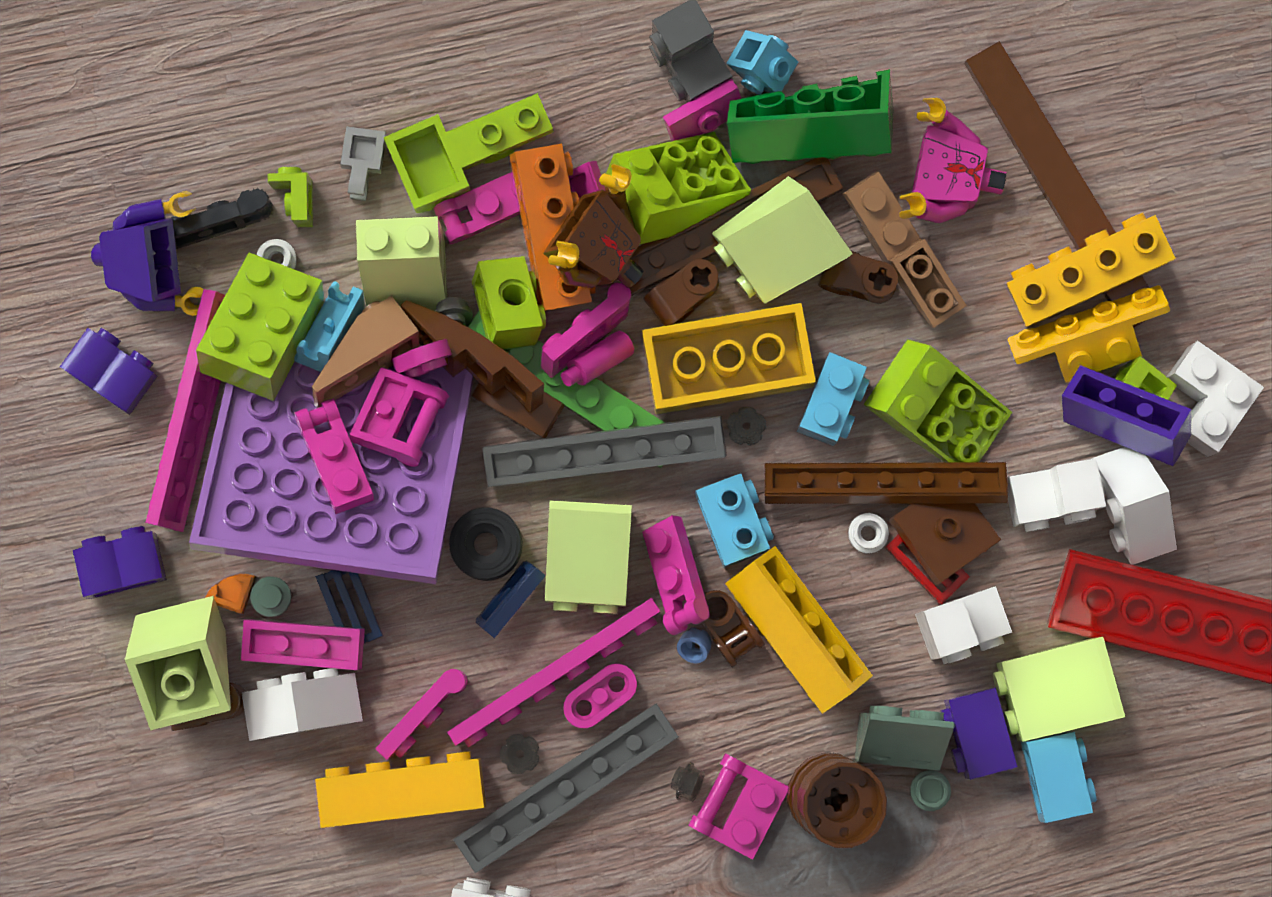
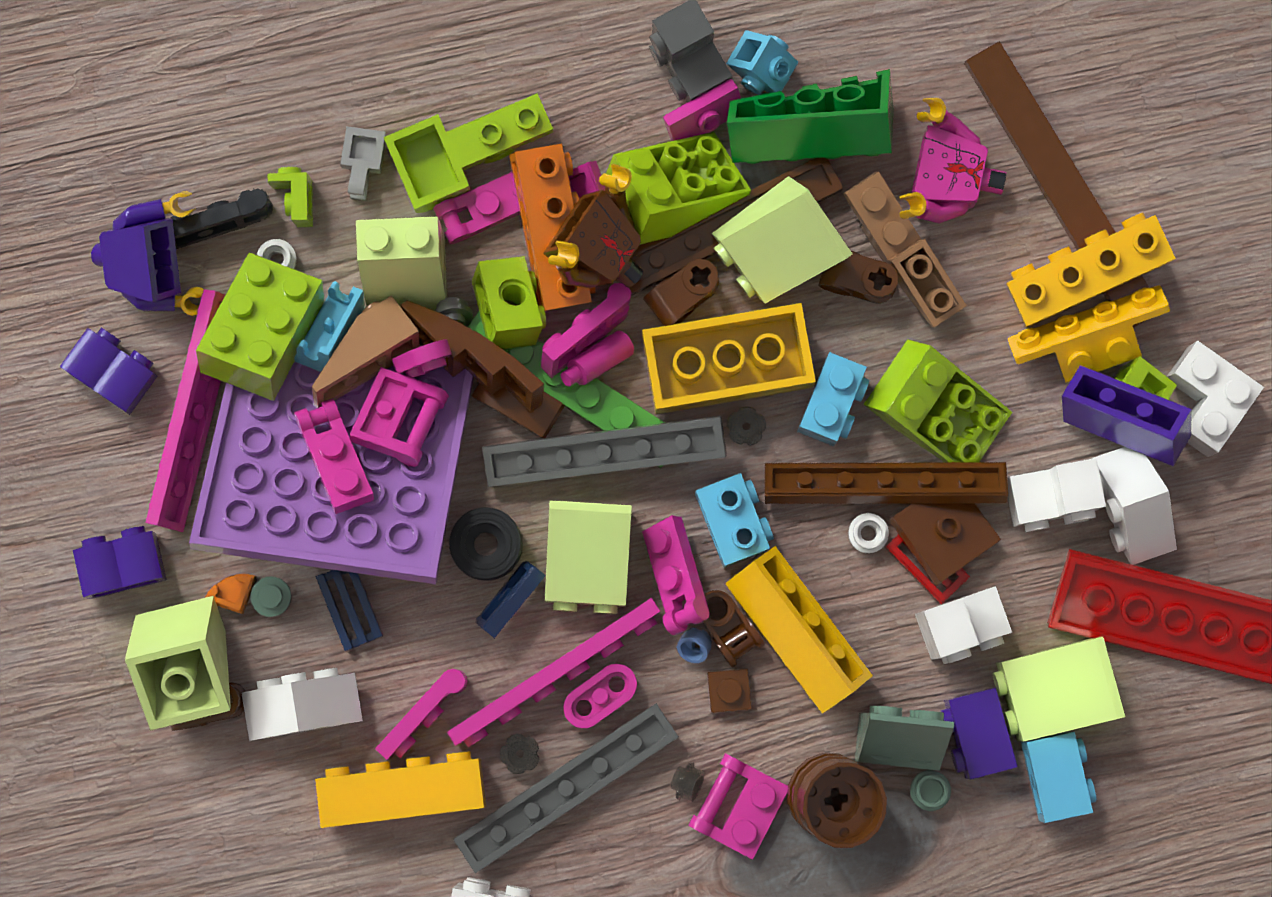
(302, 644): dark pink plate -> none
(729, 690): none -> reddish brown plate

